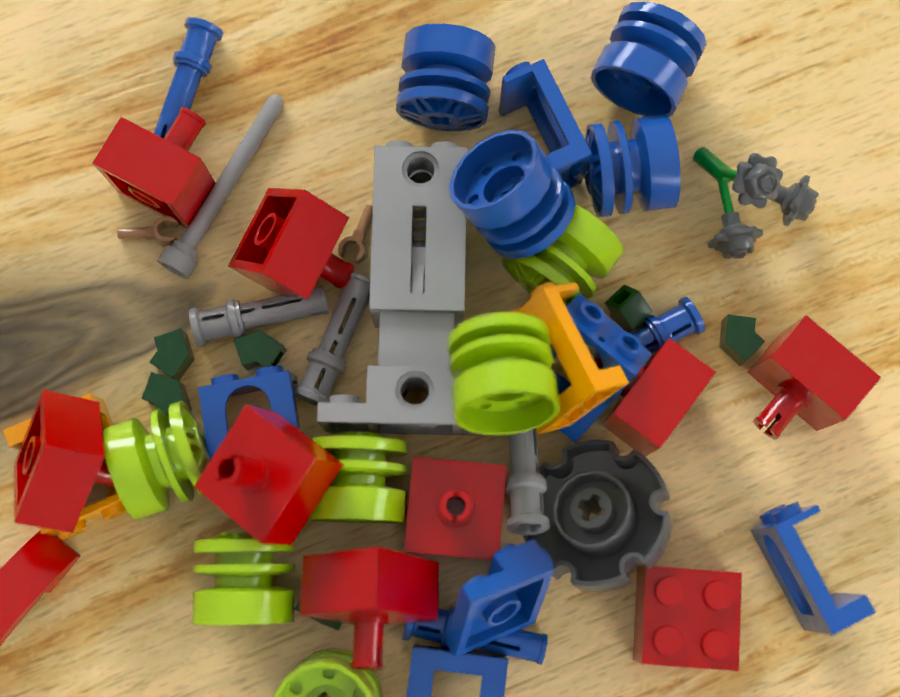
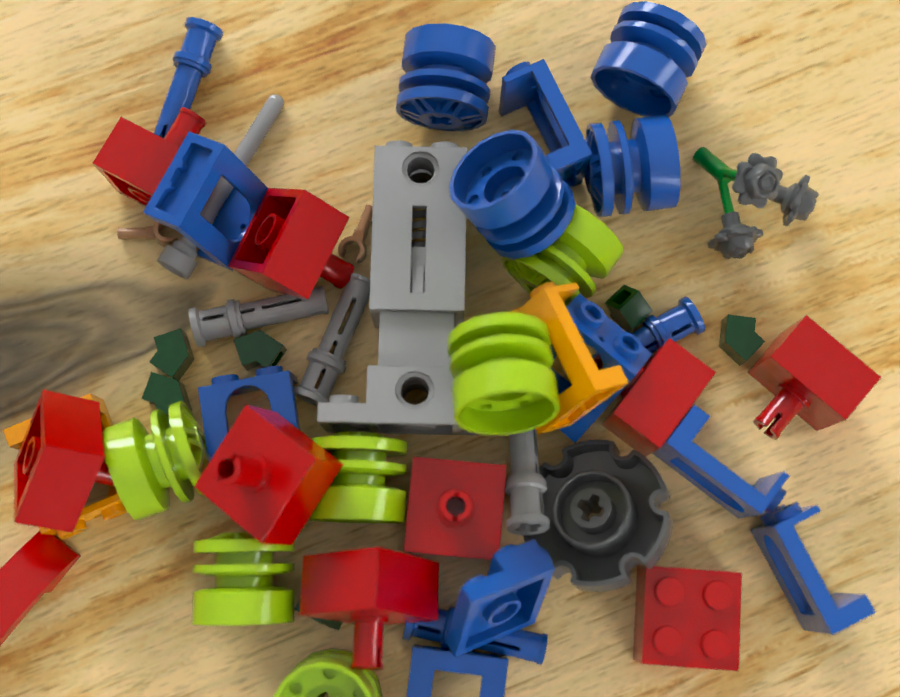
(188, 187): none -> blue panel
(713, 476): none -> blue panel

